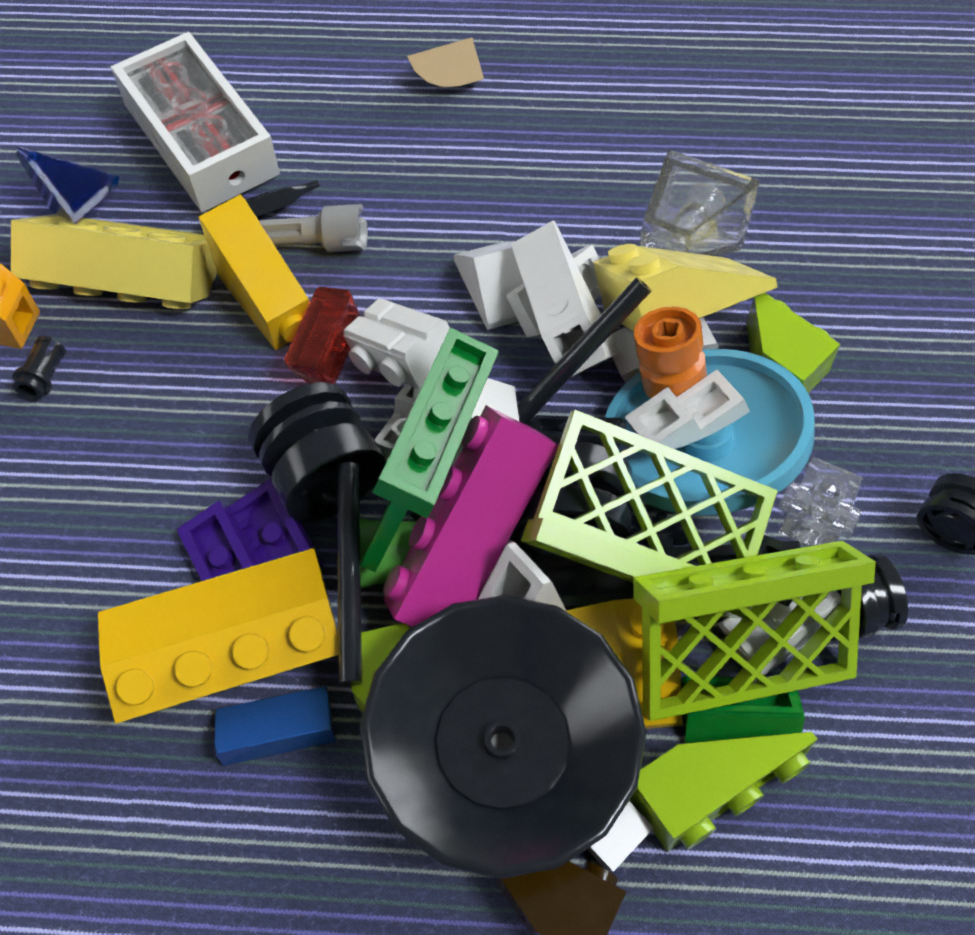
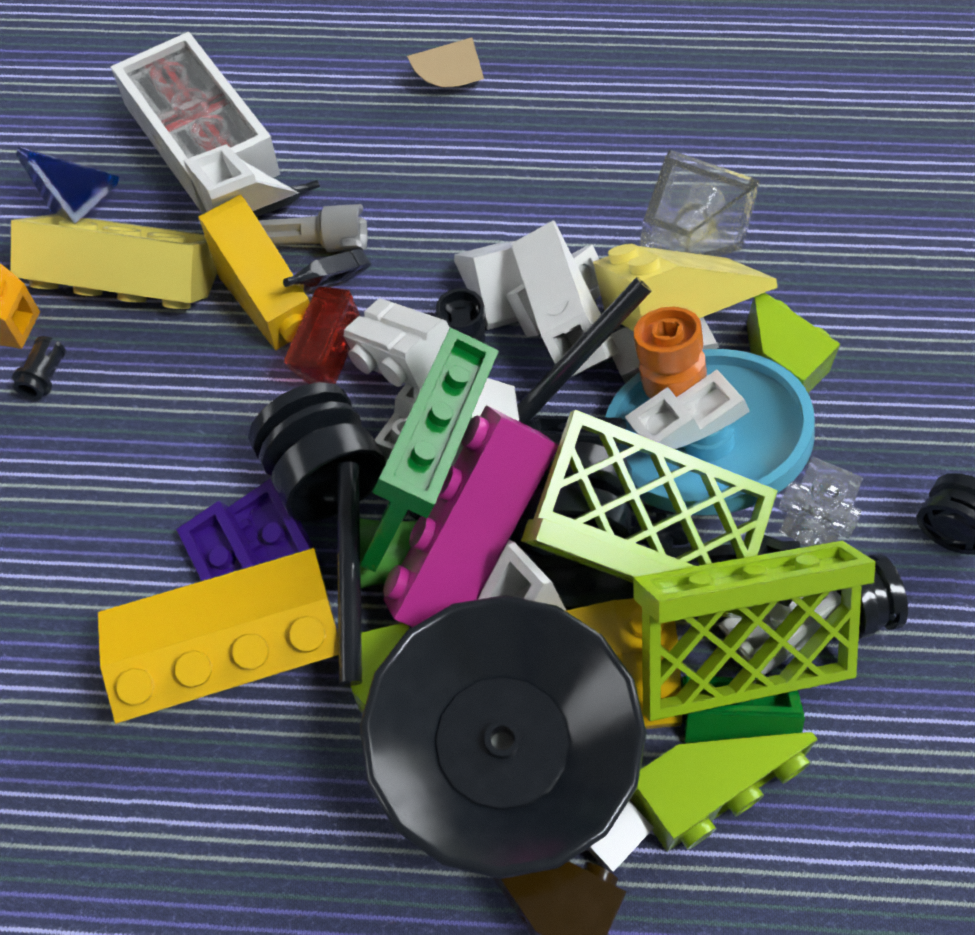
(223, 175): none -> white slope
(273, 726): blue slope -> none
(329, 270): none -> black piece
(463, 312): none -> black wheel

